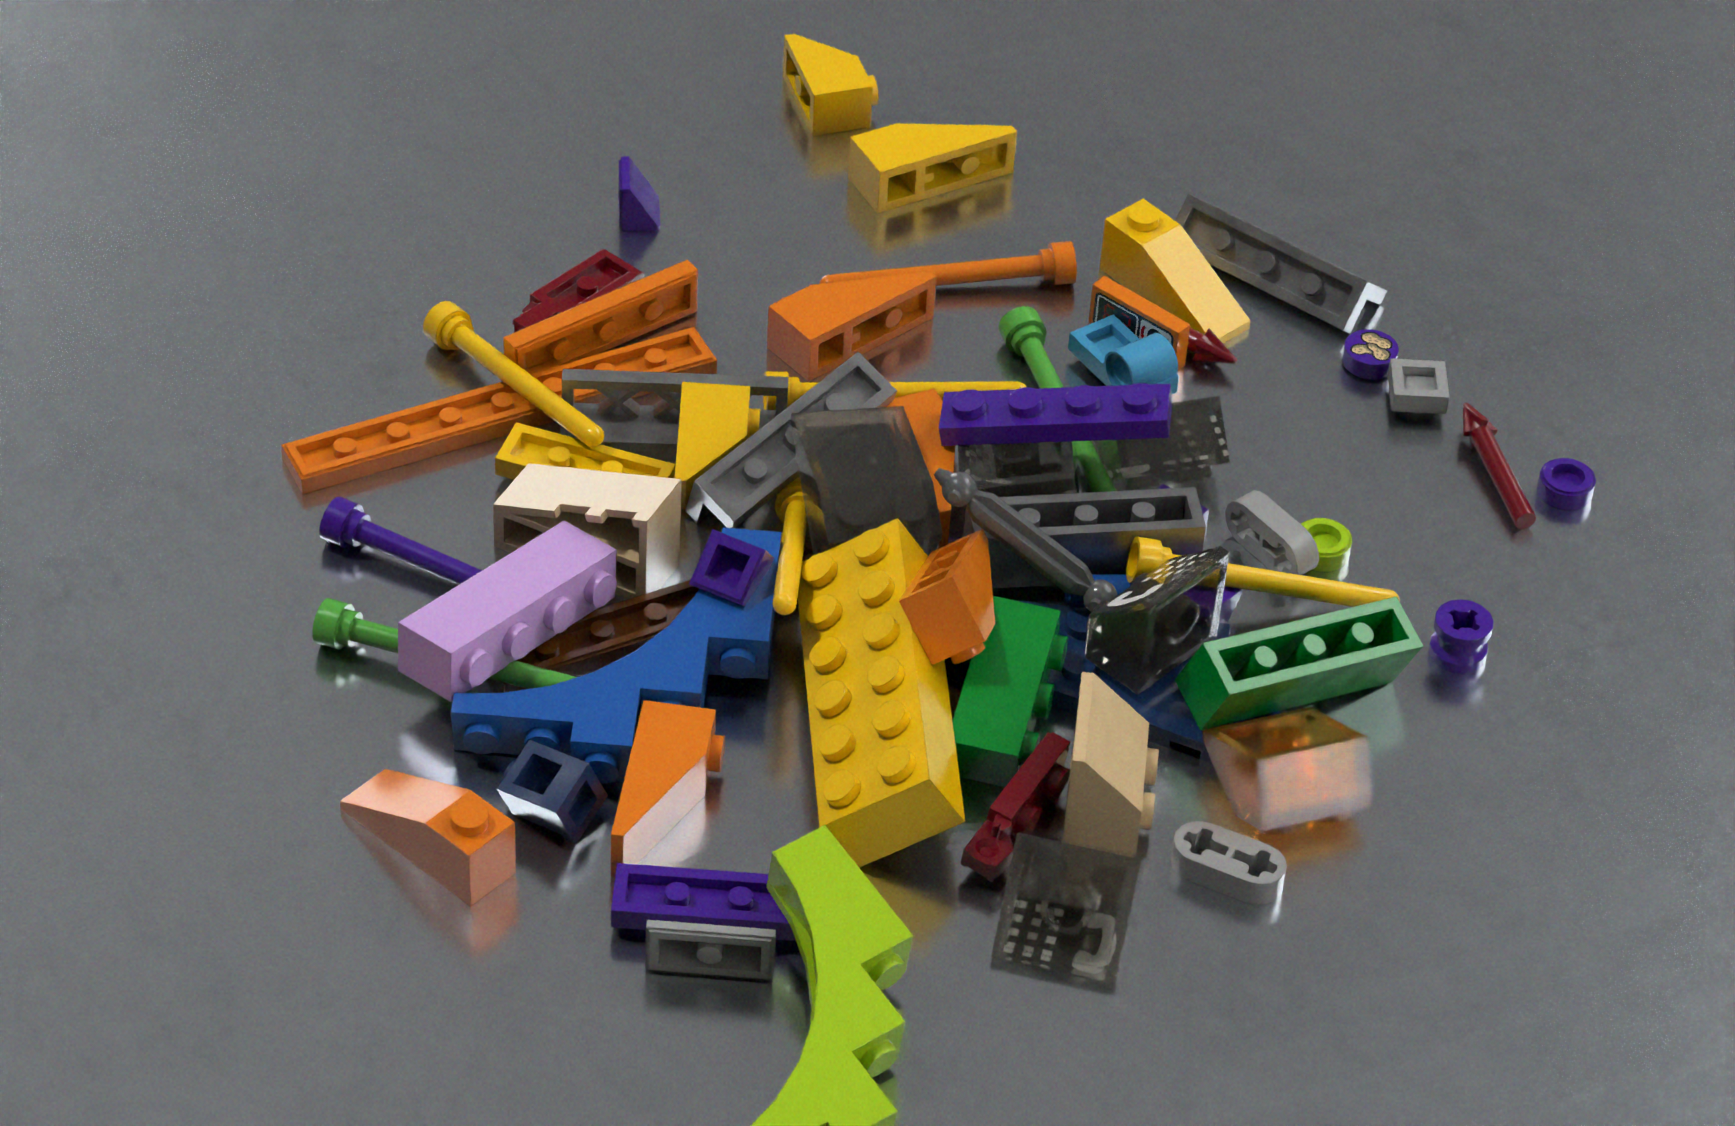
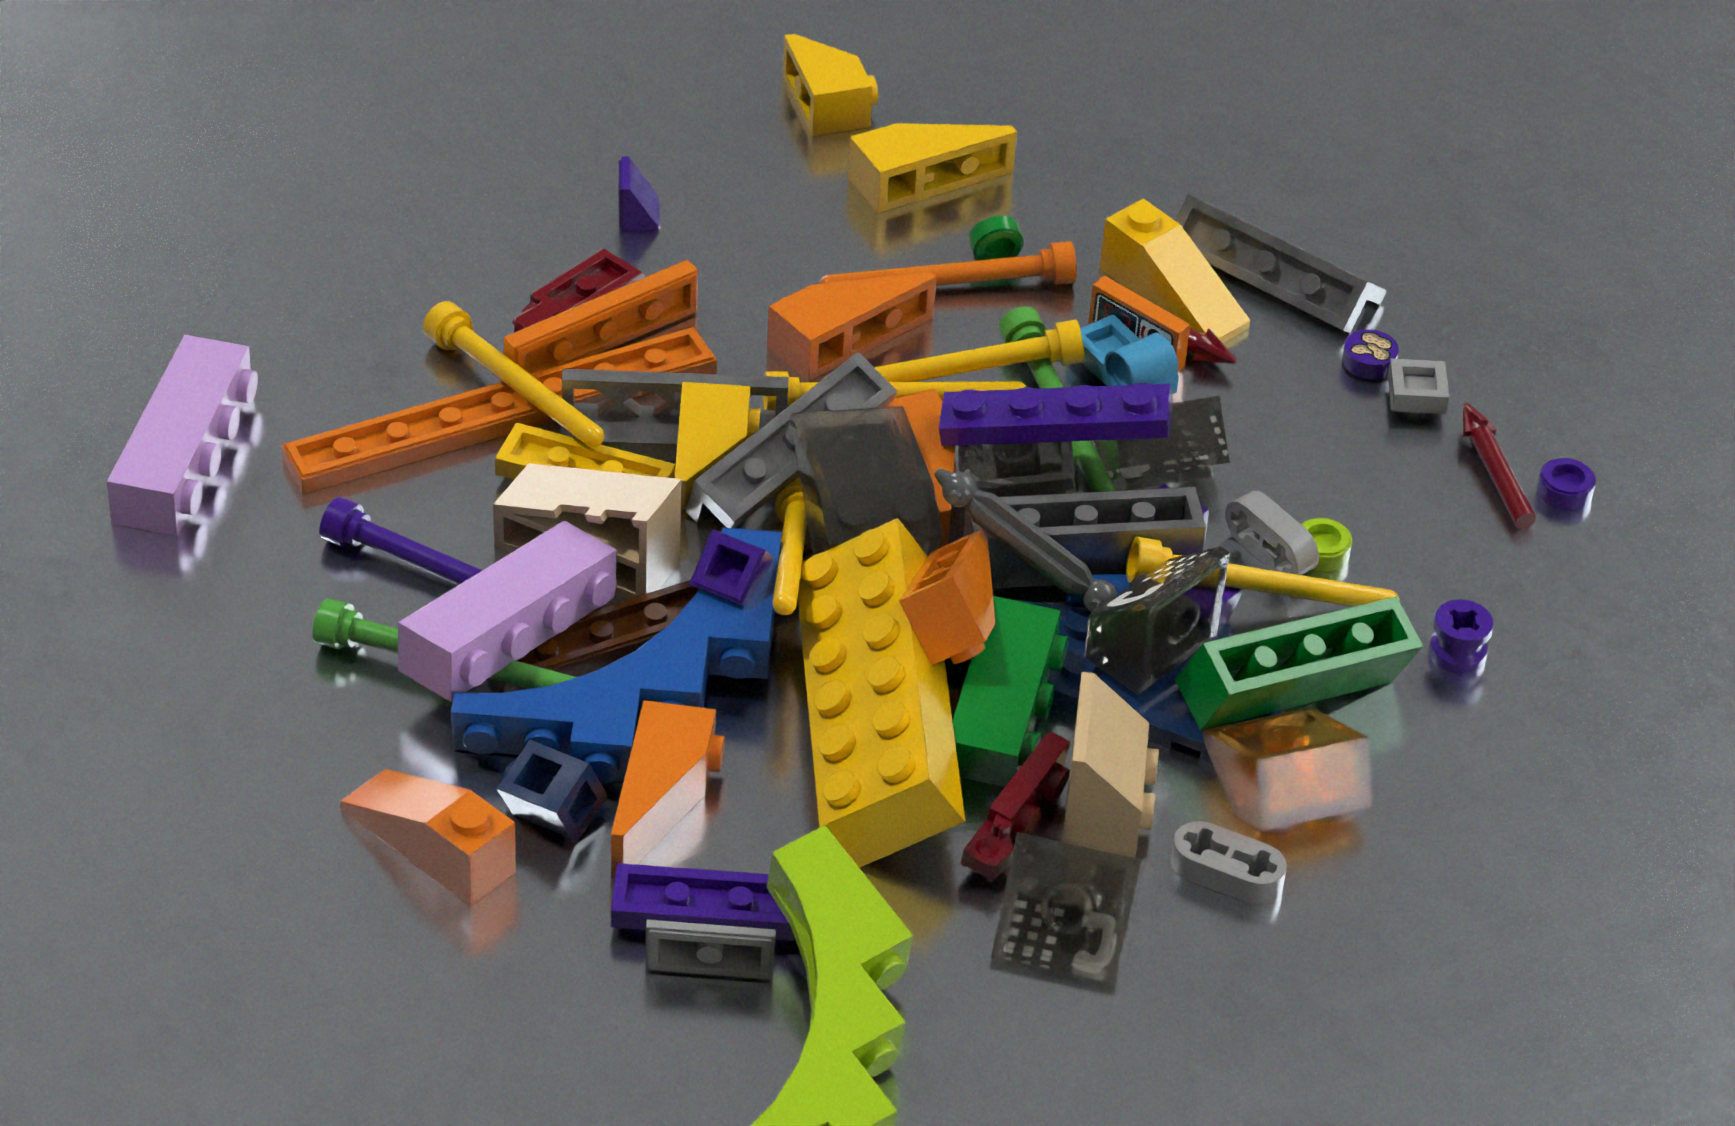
(181, 435): none -> lavender brick
(996, 238): none -> green tile
(1059, 344): none -> yellow piece

